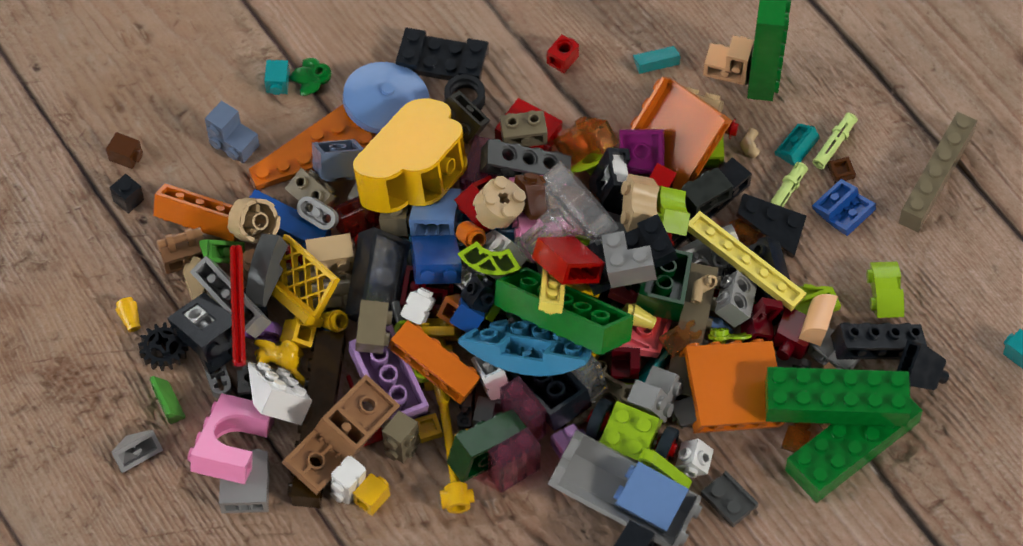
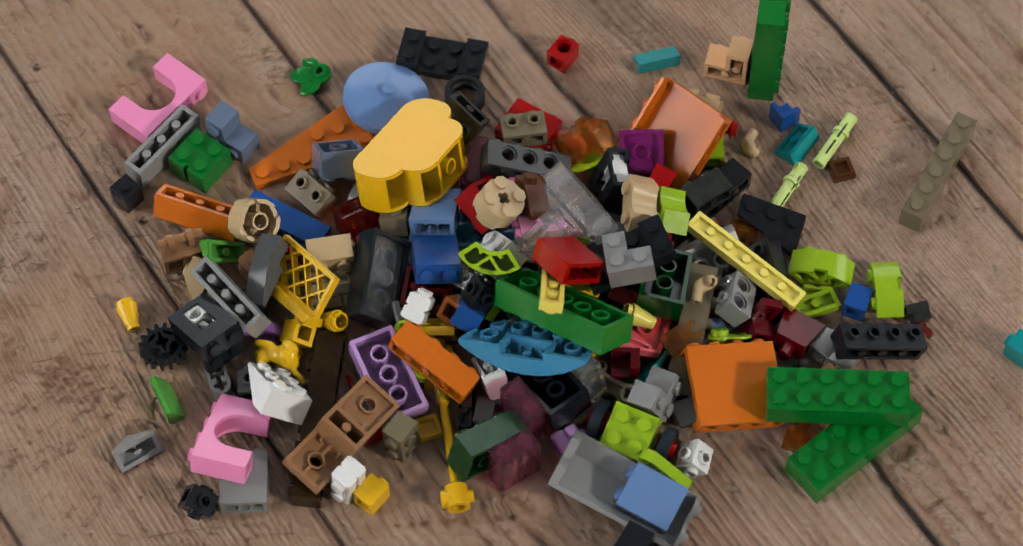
(124, 150): reddish brown brick -> none
(154, 152): none -> light grey brick
(183, 81): none -> bright pink arch
(198, 502): none -> black brick
(203, 158): none -> green piece
(237, 306): red axle -> none
(277, 76): teal brick -> none
(318, 214): light grey plate -> none
(372, 327): dark tan brick -> none
(470, 233): orange brick -> none
(729, 499): dark grey plate -> none
(784, 116): none -> blue panel
(818, 318): light nougat brick -> none
(821, 267): none -> lime brick
(844, 207): blue slope -> none
(857, 301): none -> blue panel
(919, 314): none -> pearl dark grey piece
(923, 365): black torso -> none

